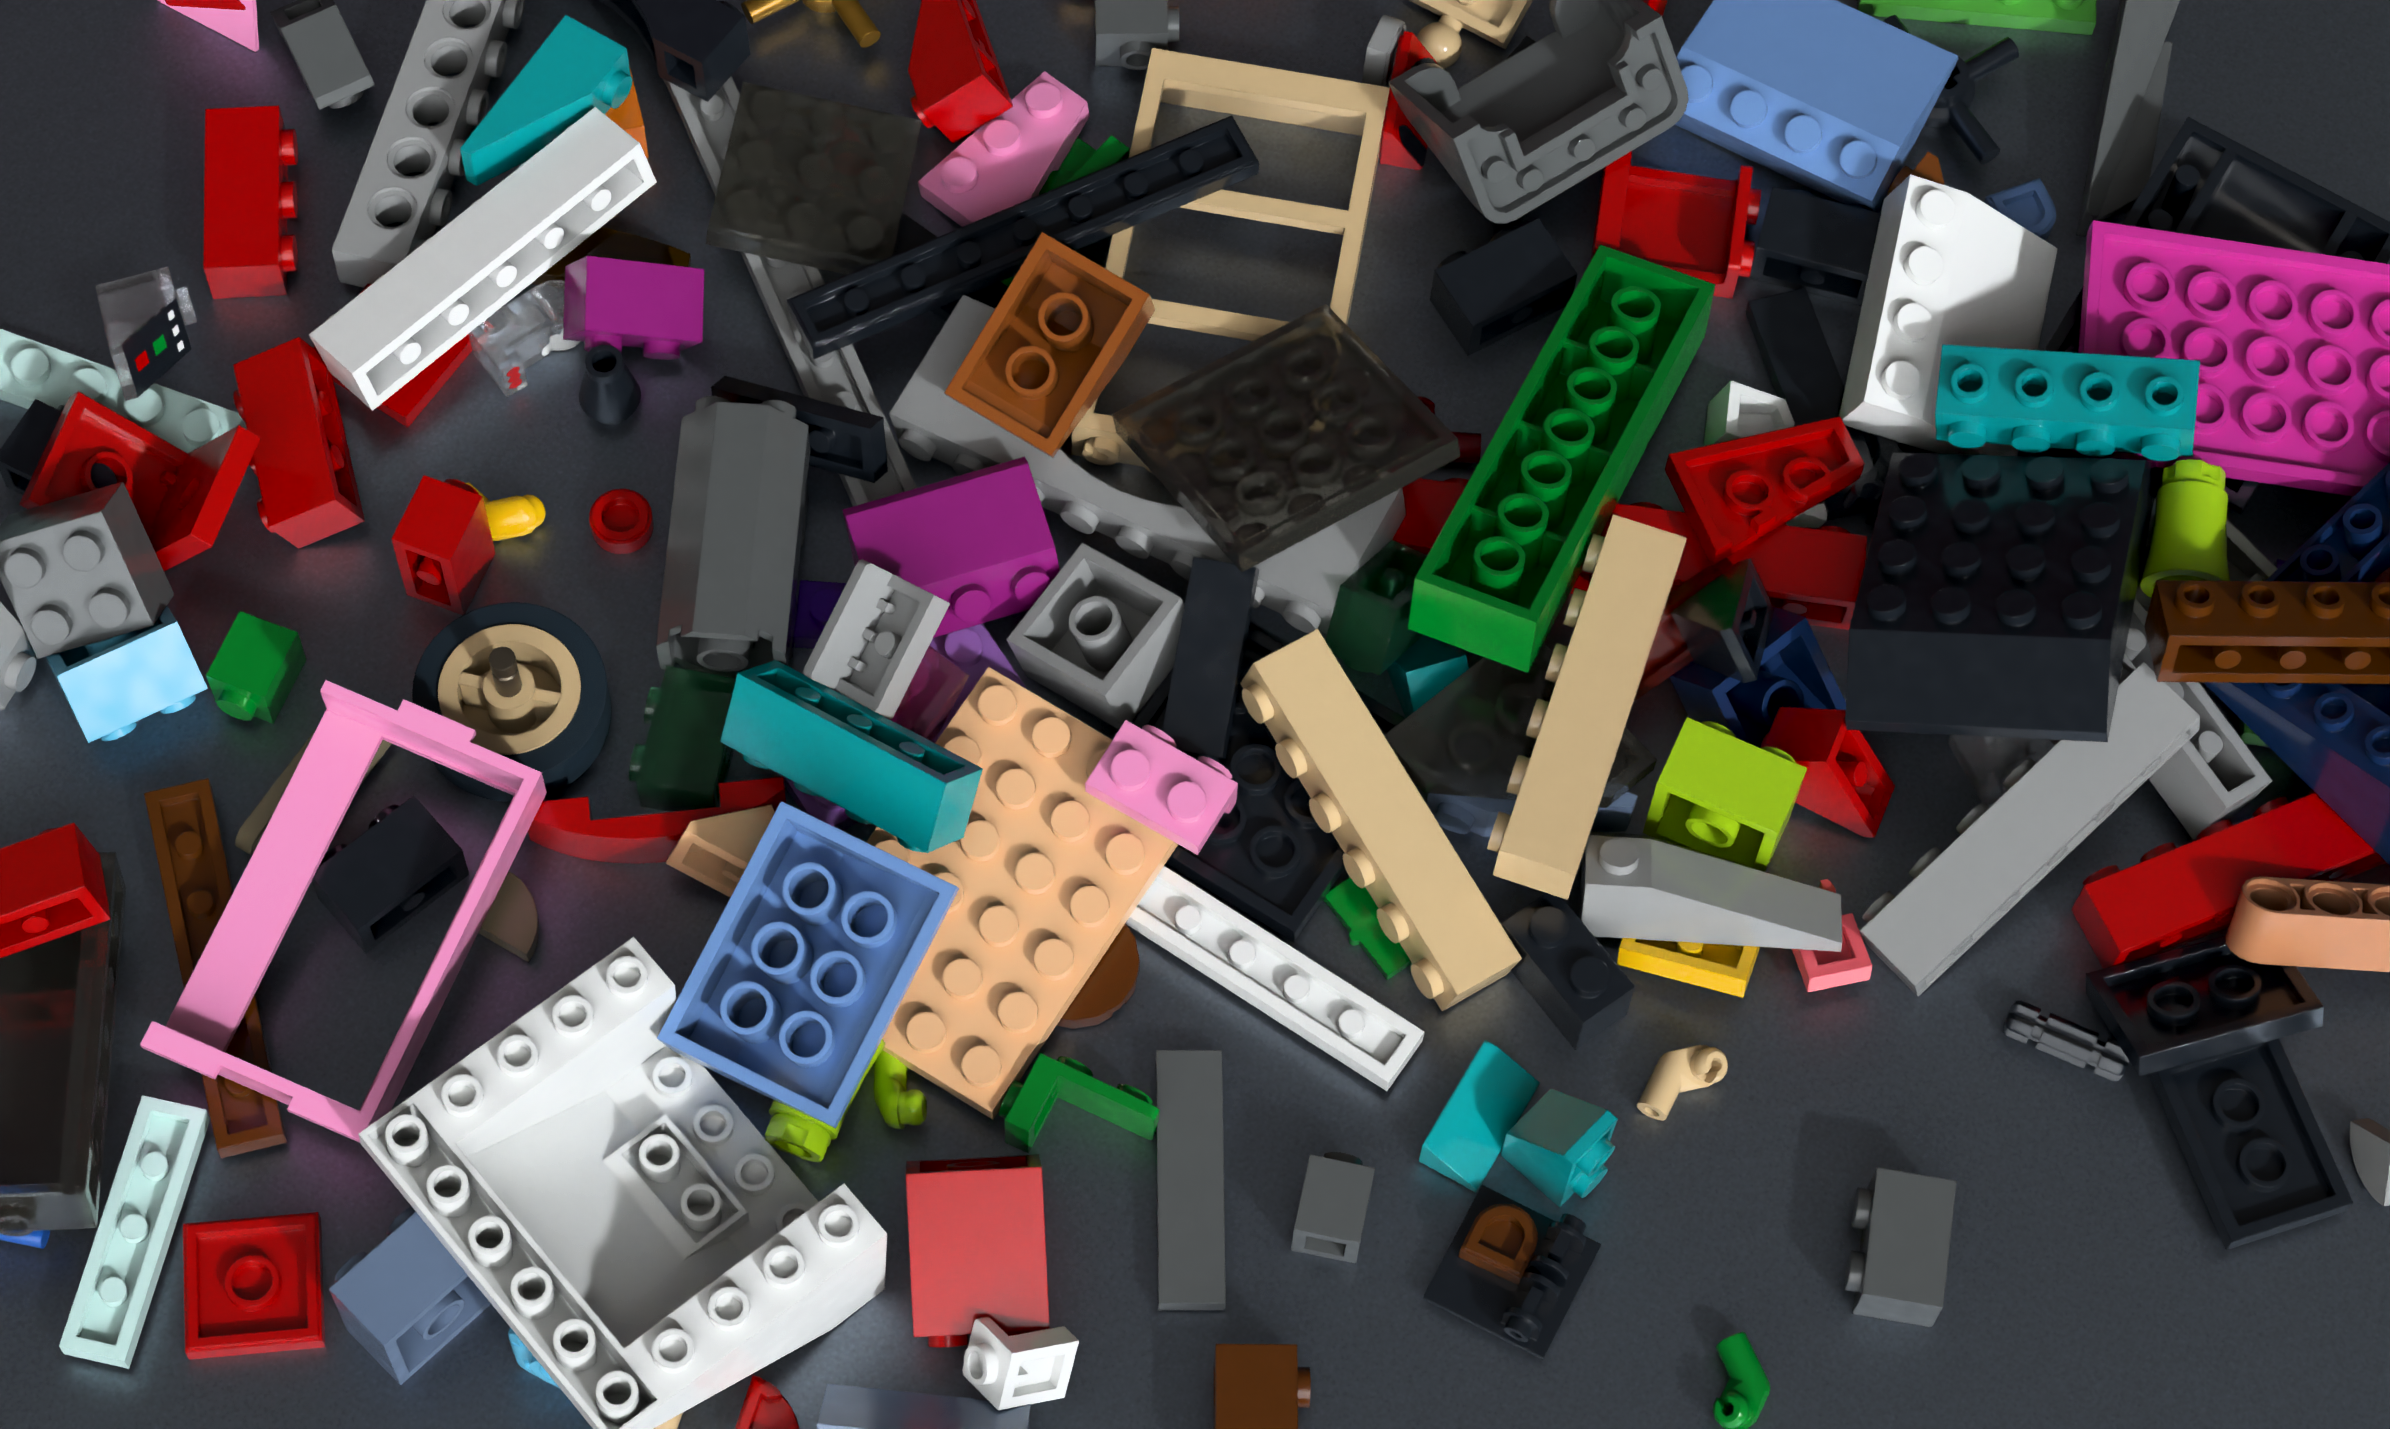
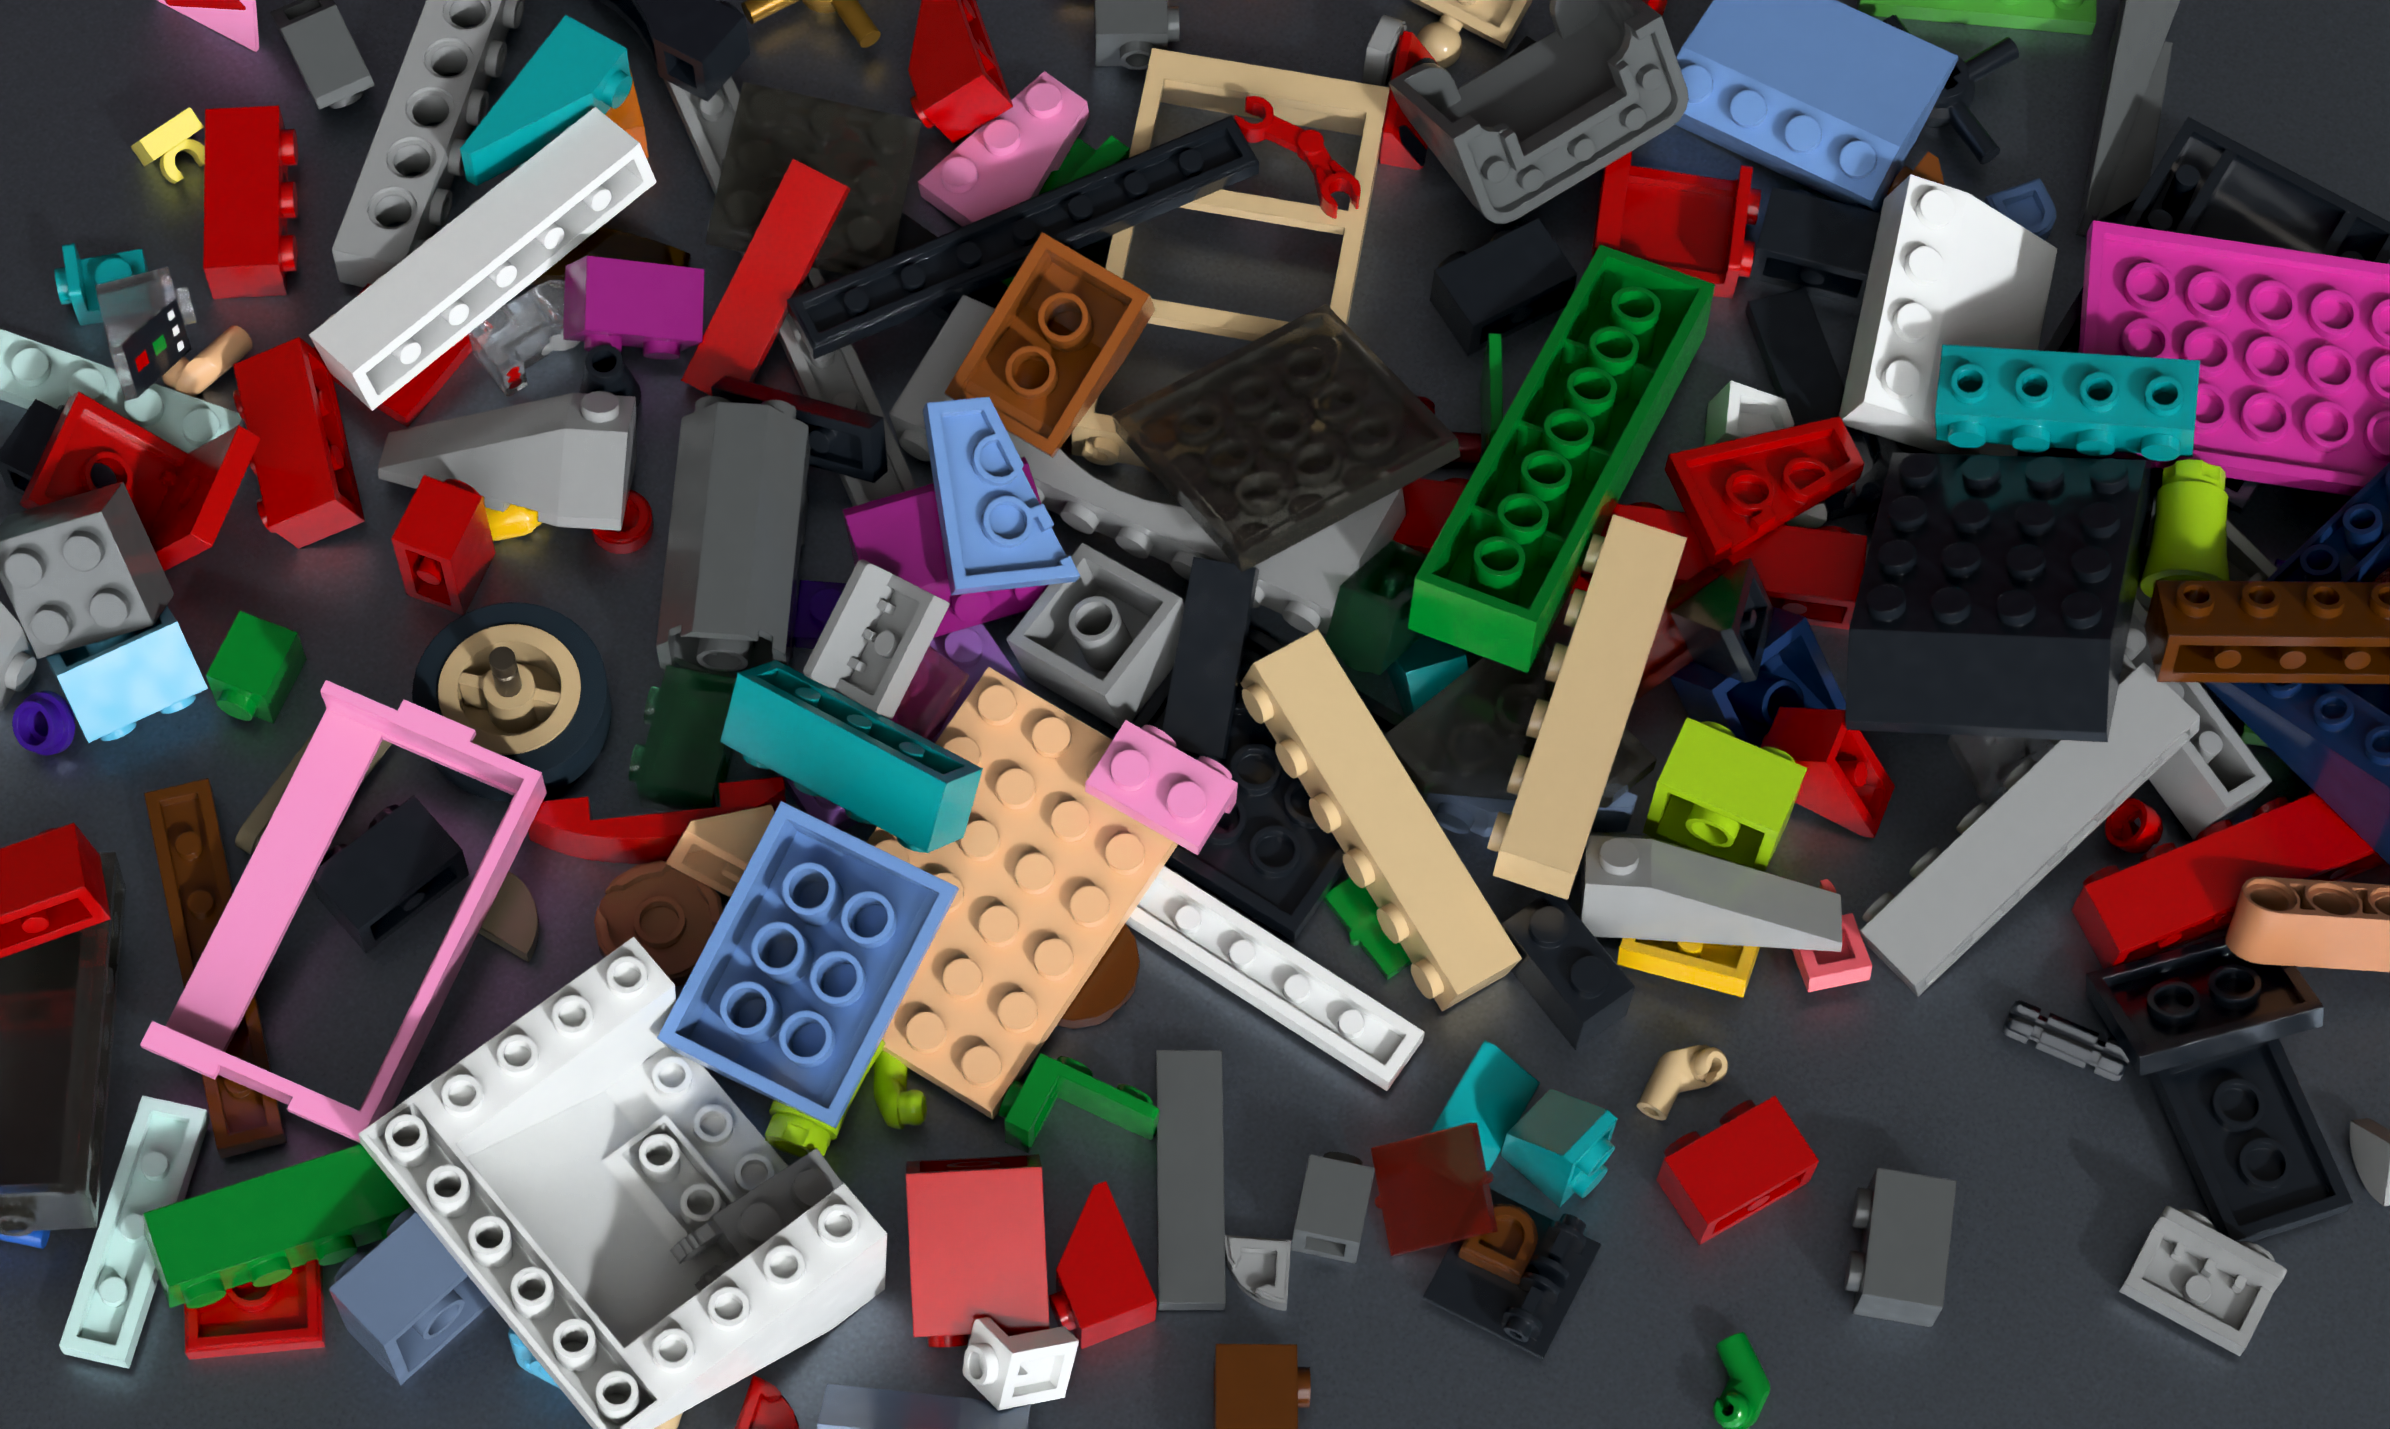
(44, 723): none -> dark purple plate
(79, 276): none -> teal bracket
(168, 141): none -> light yellow tile
(210, 364): none -> light nougat arm
(270, 1226): none -> green brick
(551, 455): none -> light grey wedge
(663, 912): none -> nougat tile
(760, 1214): none -> light grey hinge
(767, 277): none -> red tile
(986, 508): none -> medium blue wing
(1101, 1276): none -> red slope
(1260, 1268): none -> light grey tile
(1308, 145): none -> red piece
(1434, 1189): none -> clear red piece
(1491, 390): none -> green piece
(1735, 1167): none -> red brick
(2126, 835): none -> red hinge
(2203, 1278): none -> light grey bracket

